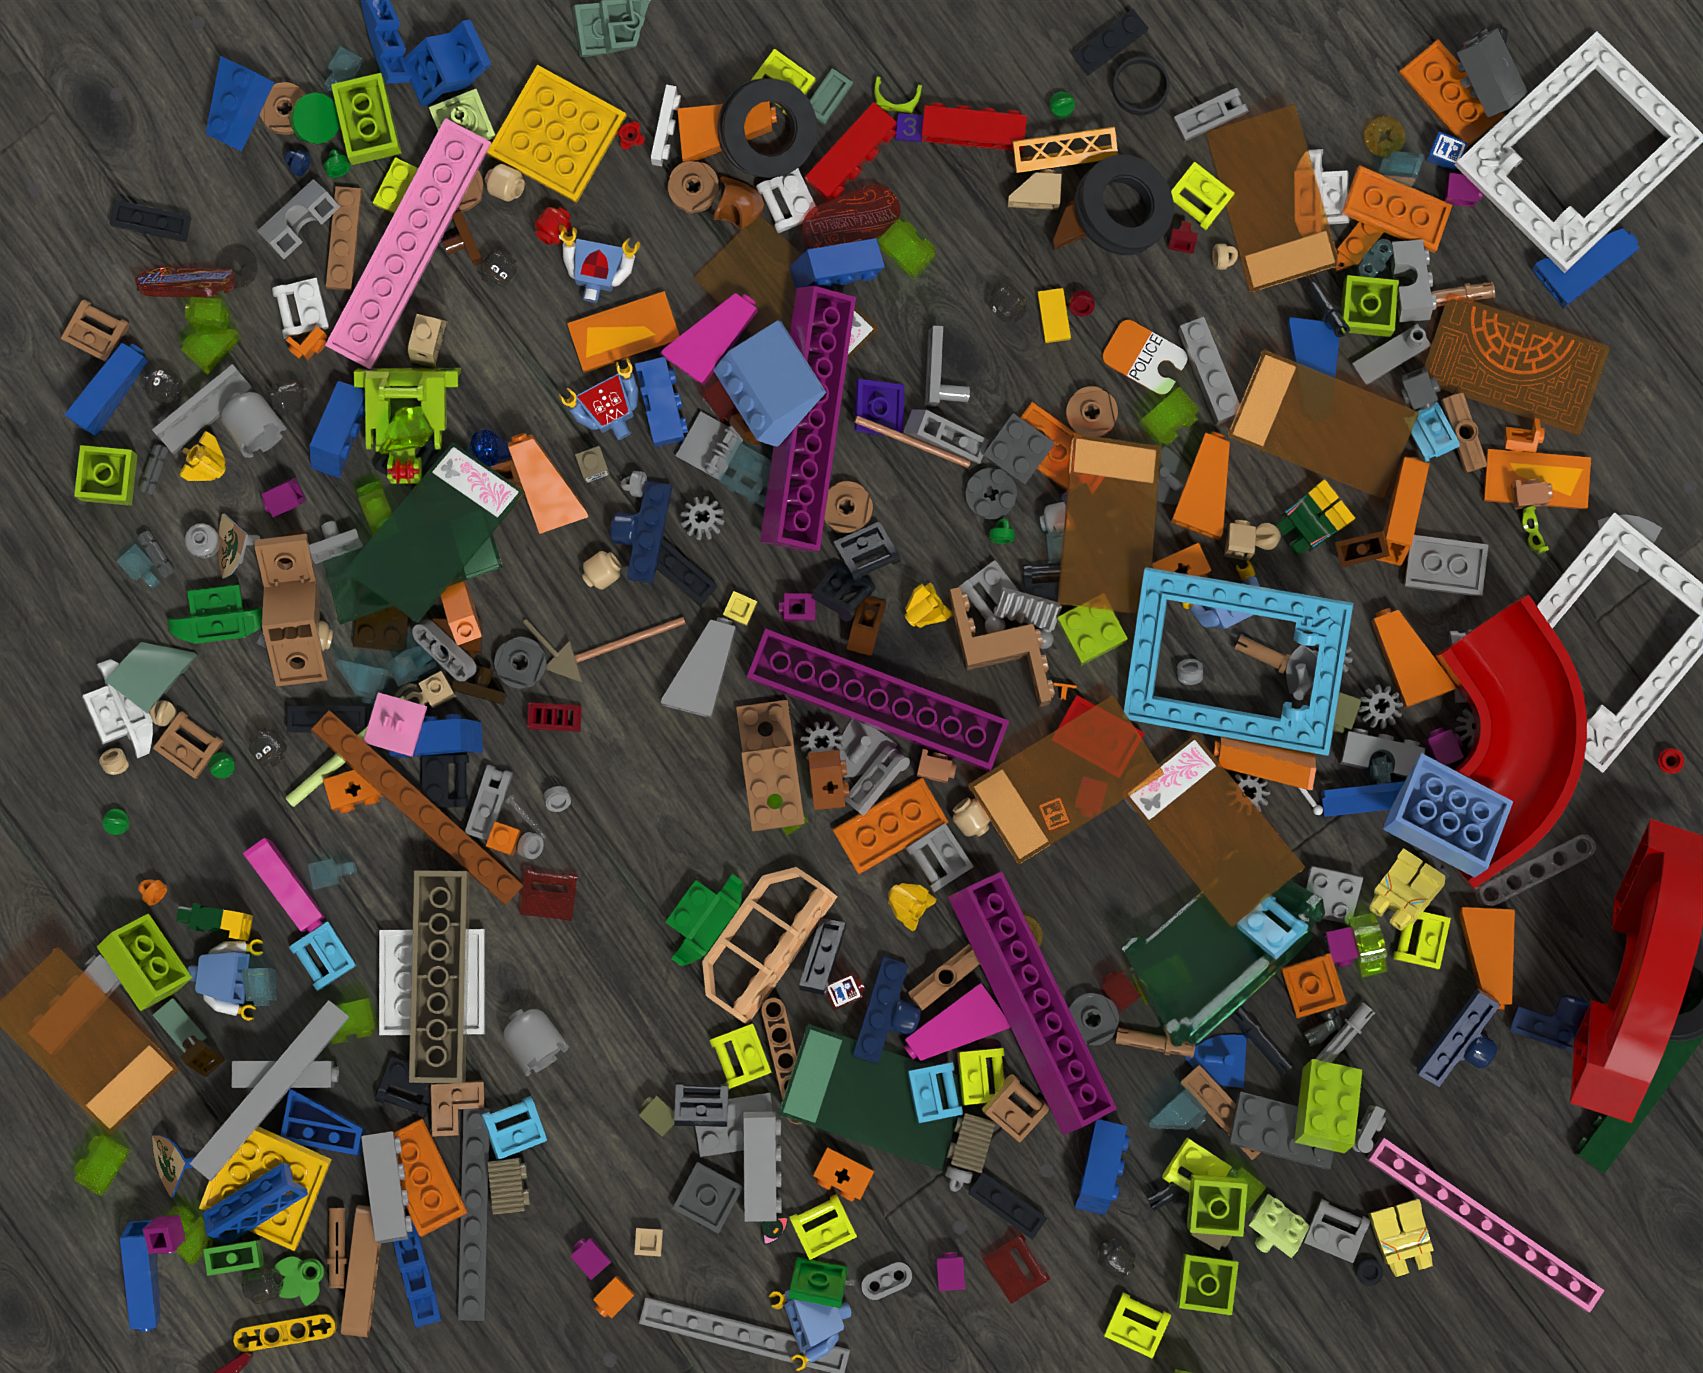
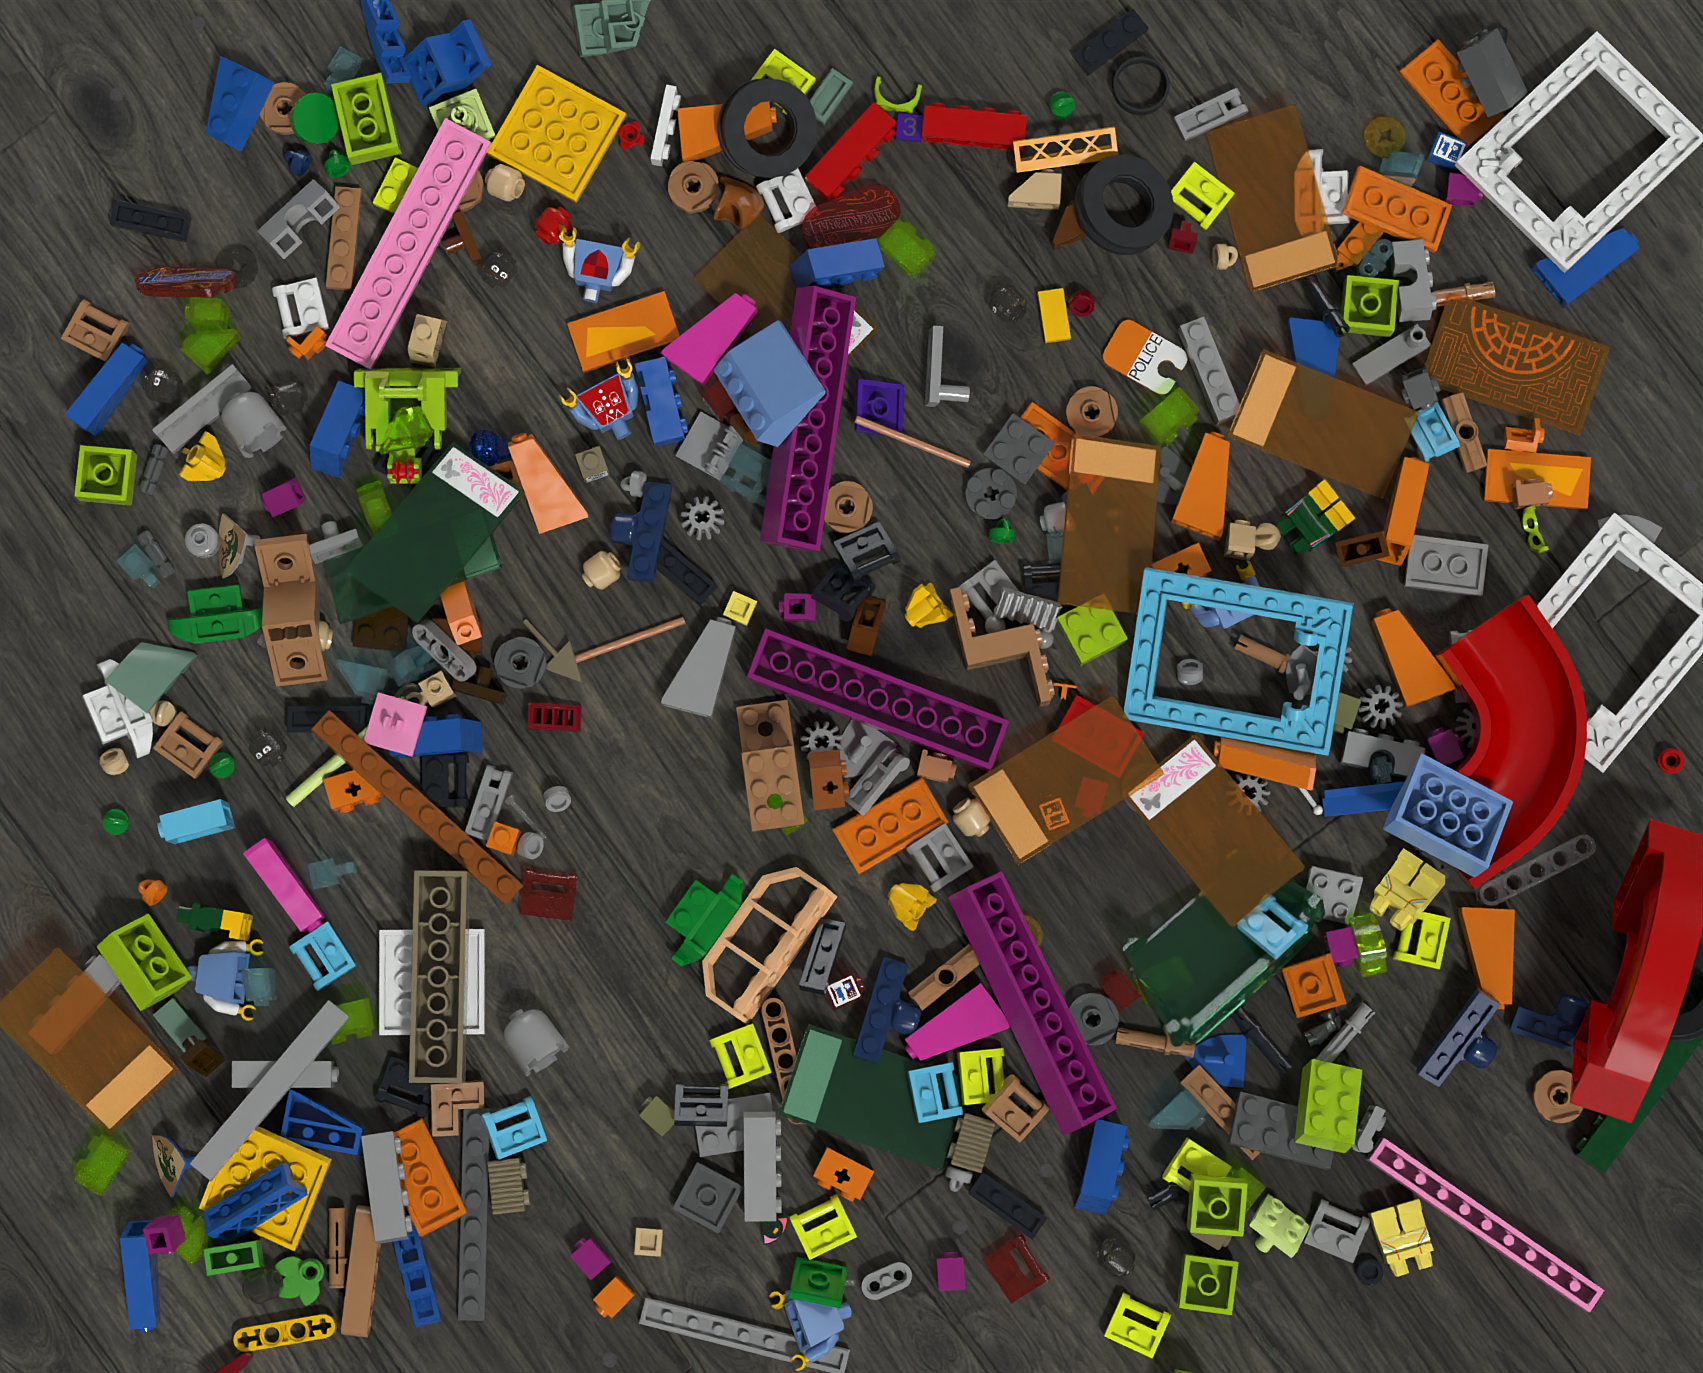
(196, 822): none -> medium azure window
(945, 435): light grey slope -> none
(1543, 1097): none -> medium nougat plate

